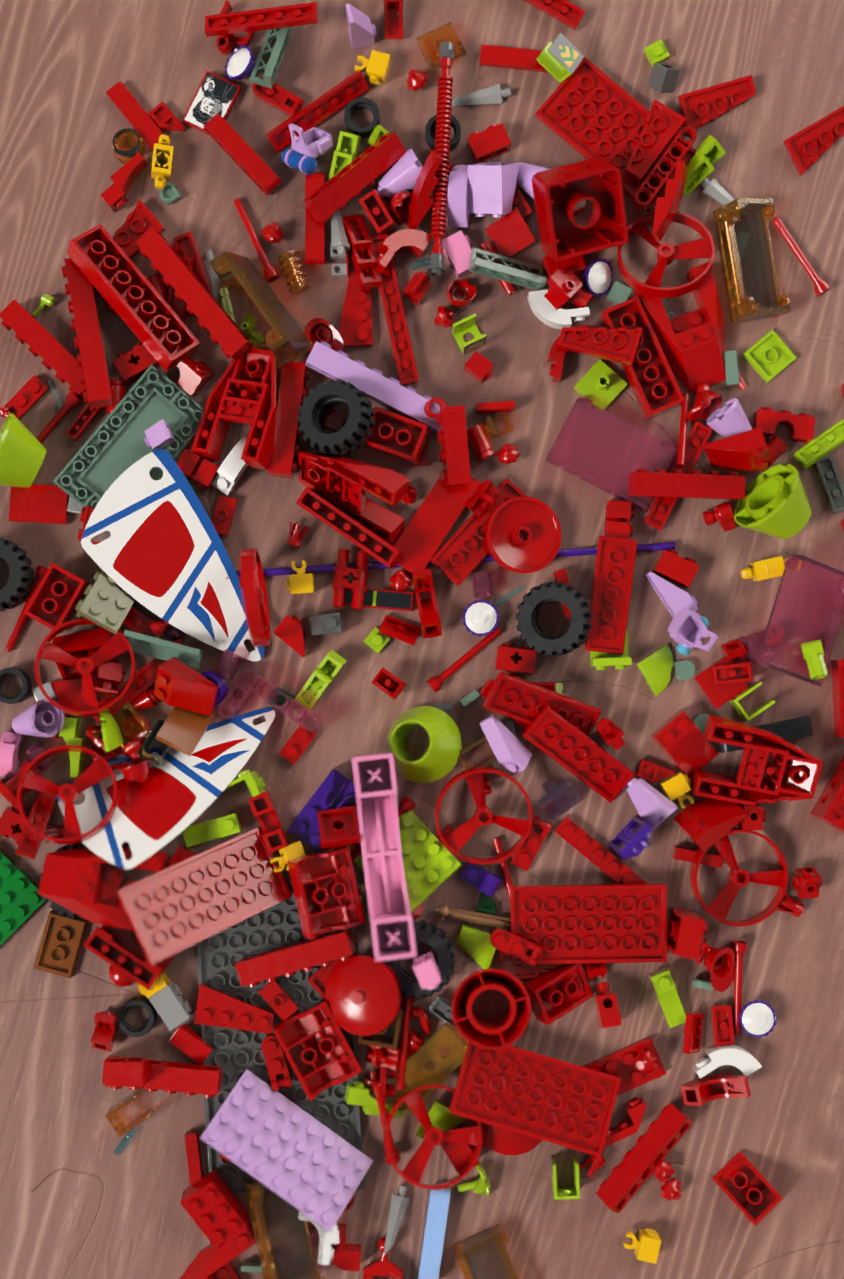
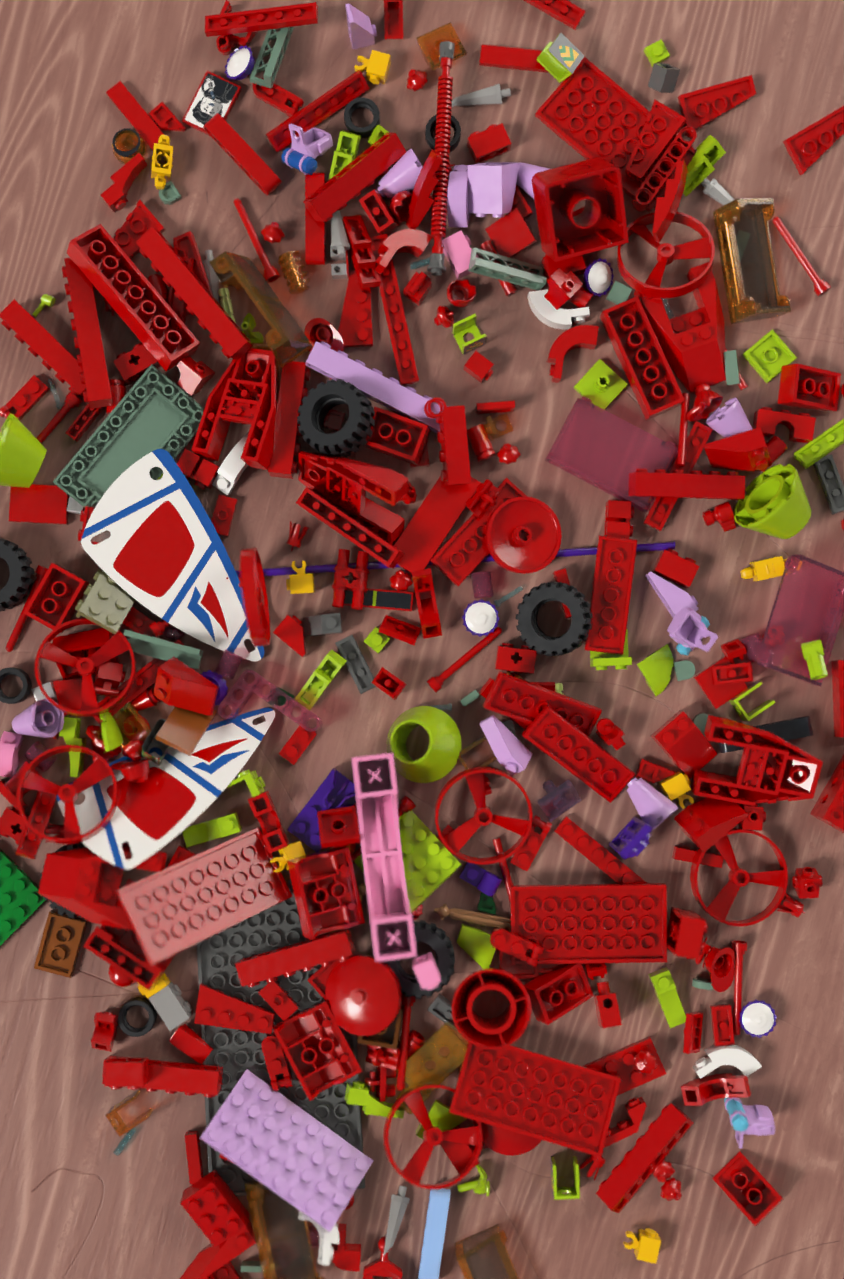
(159, 435): lavender slope -> none
(356, 664): none -> dark grey tile
(383, 1115): red piece -> none
(424, 1019): red arm -> none
(609, 344): red wing -> none
(749, 1119): none -> lavender piece
(809, 387): none -> red slope

